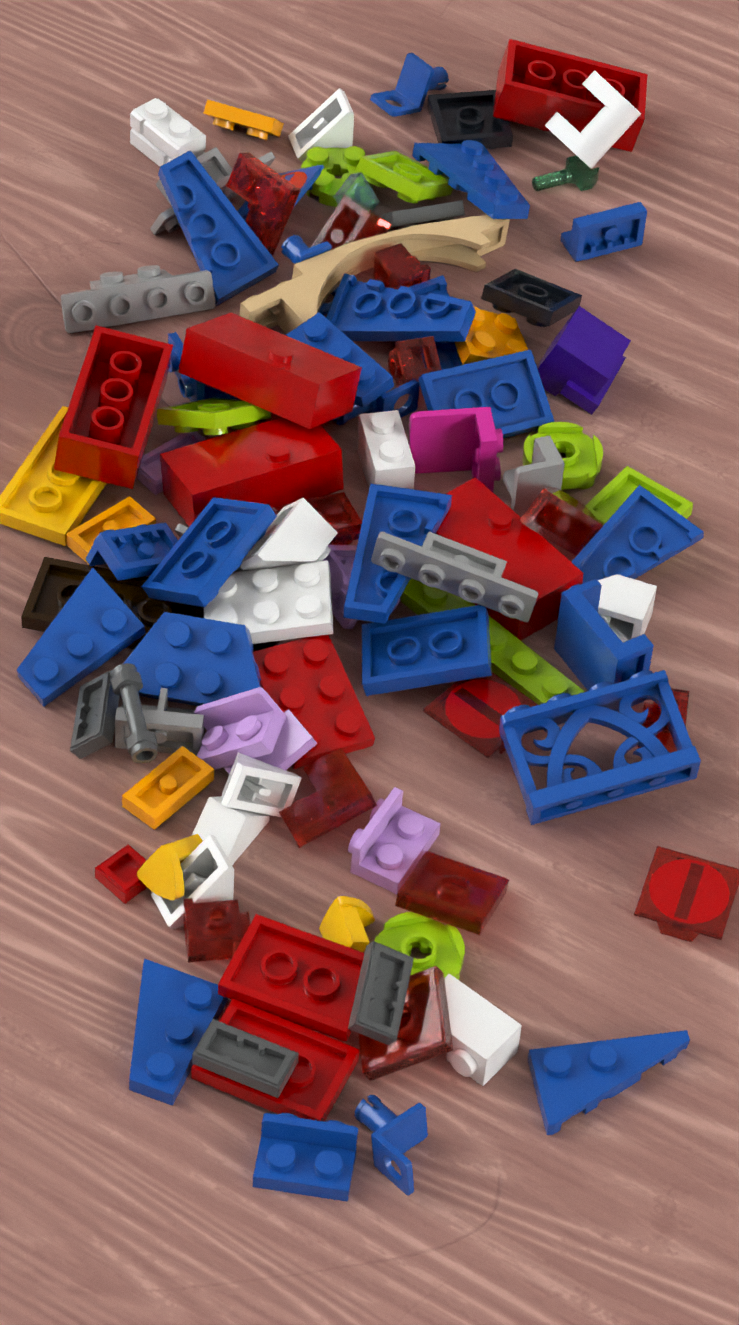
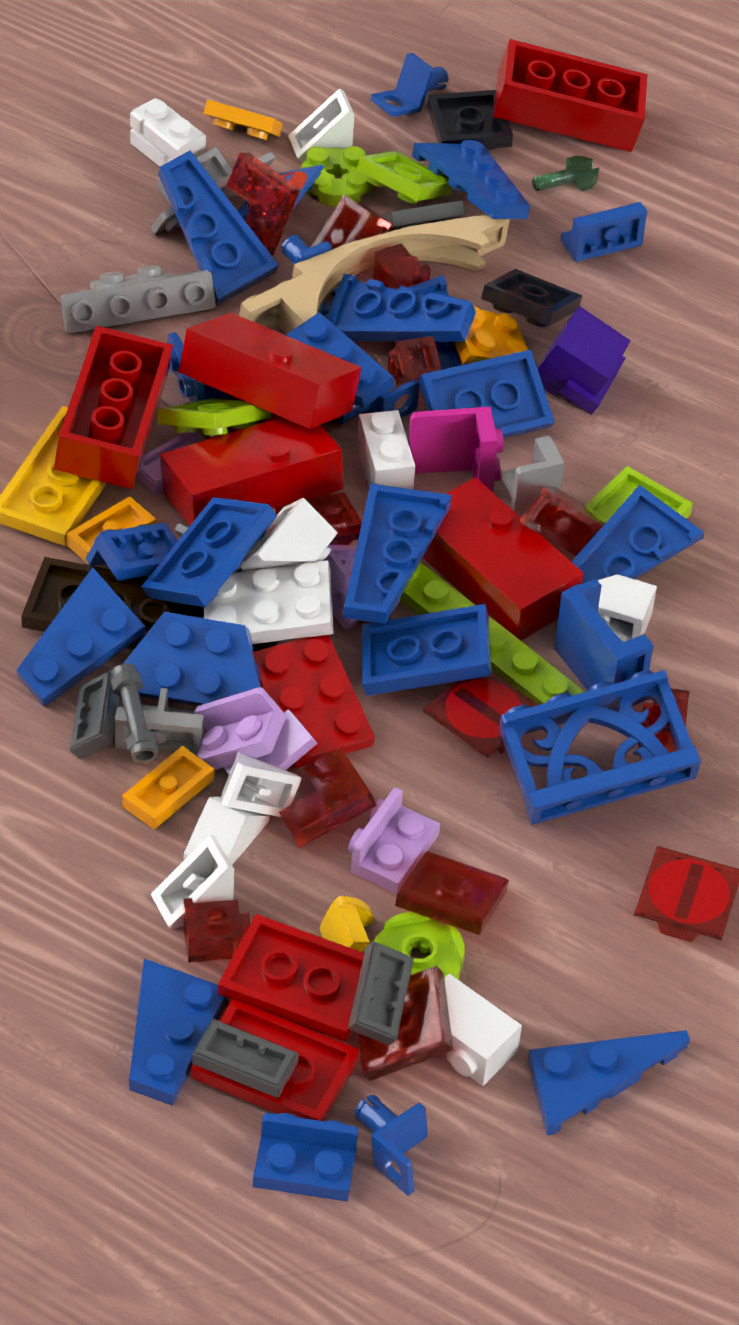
(120, 873): red tile -> none
(163, 868): yellow tile -> none
(359, 190): clear light blue plate -> none
(457, 571): light grey bracket -> none
(582, 453): lime plate -> none
(603, 129): white connector -> none

